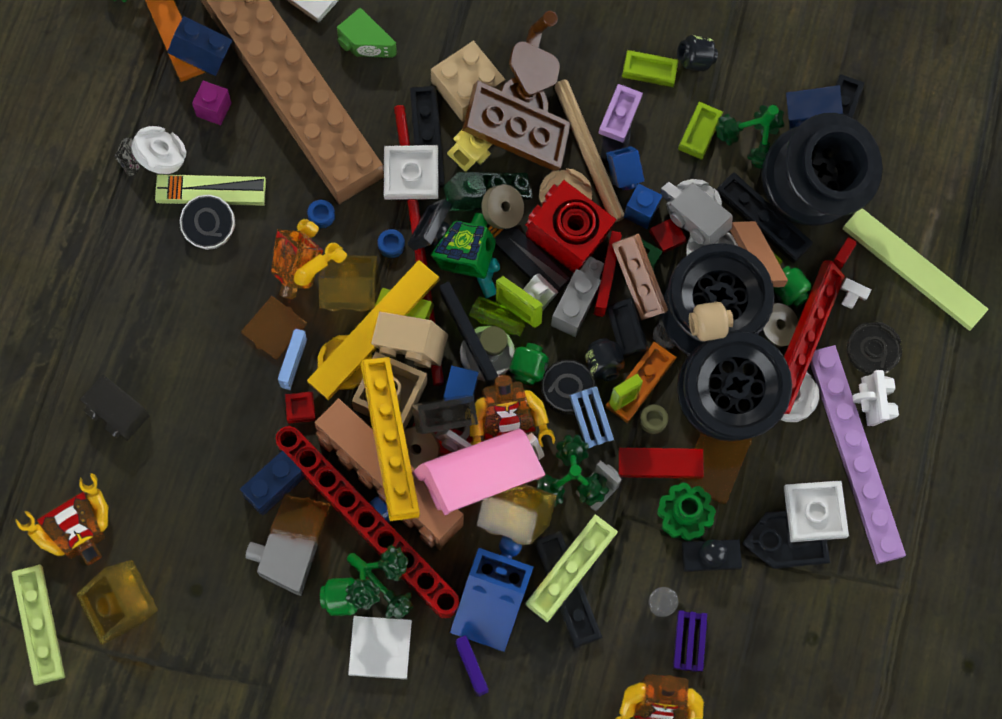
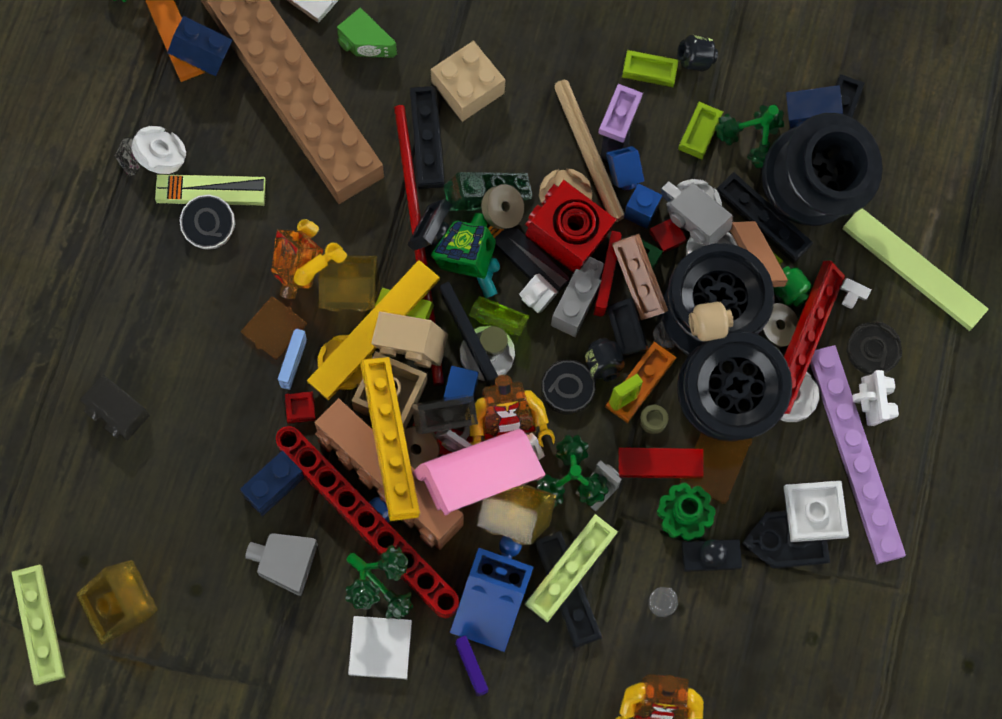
(73, 525): torso -> none
(211, 102): magenta brick -> none
(300, 518): clear orange piece -> none
(321, 213): blue tile -> none
(333, 597): green head -> none
(391, 243): blue tile -> none
(411, 172): white tile -> none
(469, 150): light yellow brick -> none
(518, 112): plate -> none
(519, 301): lime tile -> none
(528, 364): green head -> none
(601, 413): light blue tile -> none
(692, 616): dark purple tile -> none
(844, 253): red tile -> none

